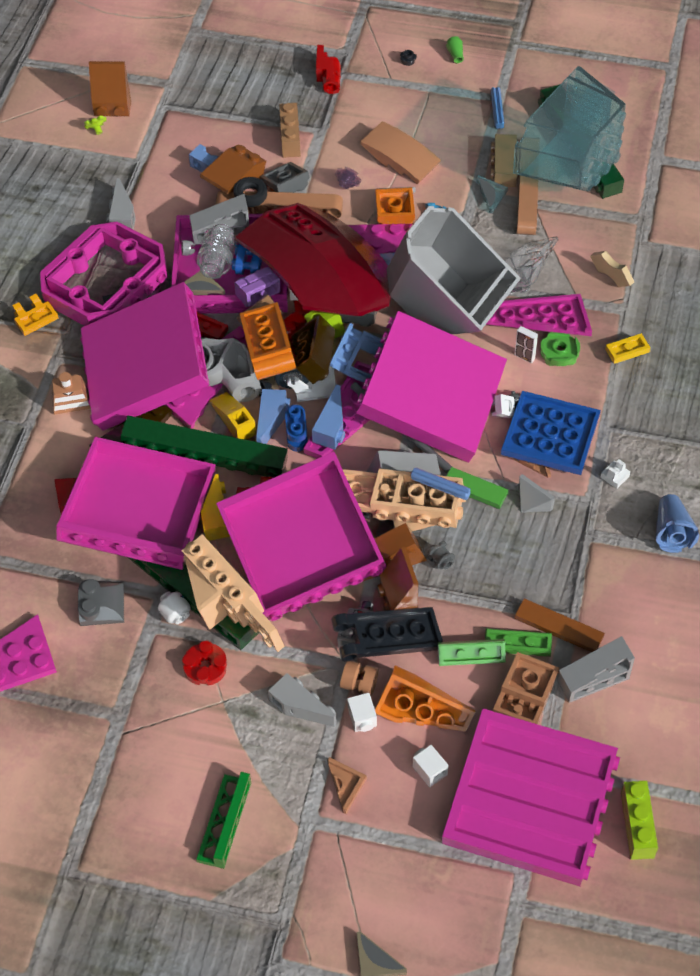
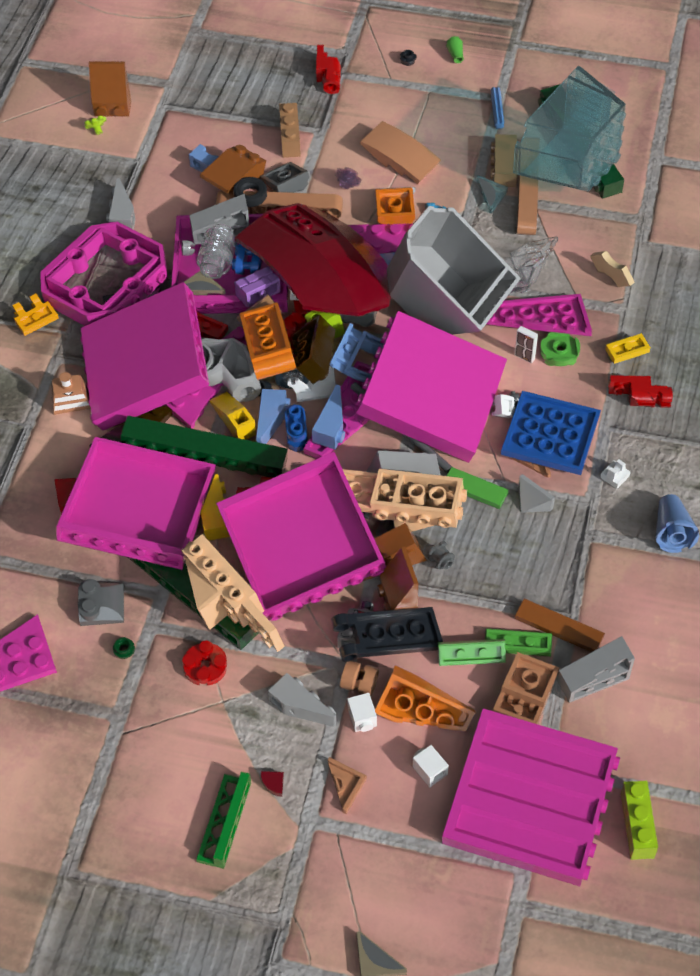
(123, 643): none -> dark green plate
(174, 607): white head -> none
(273, 782): none -> dark red tile
(440, 483): medium blue axle -> none
(641, 391): none -> red plate

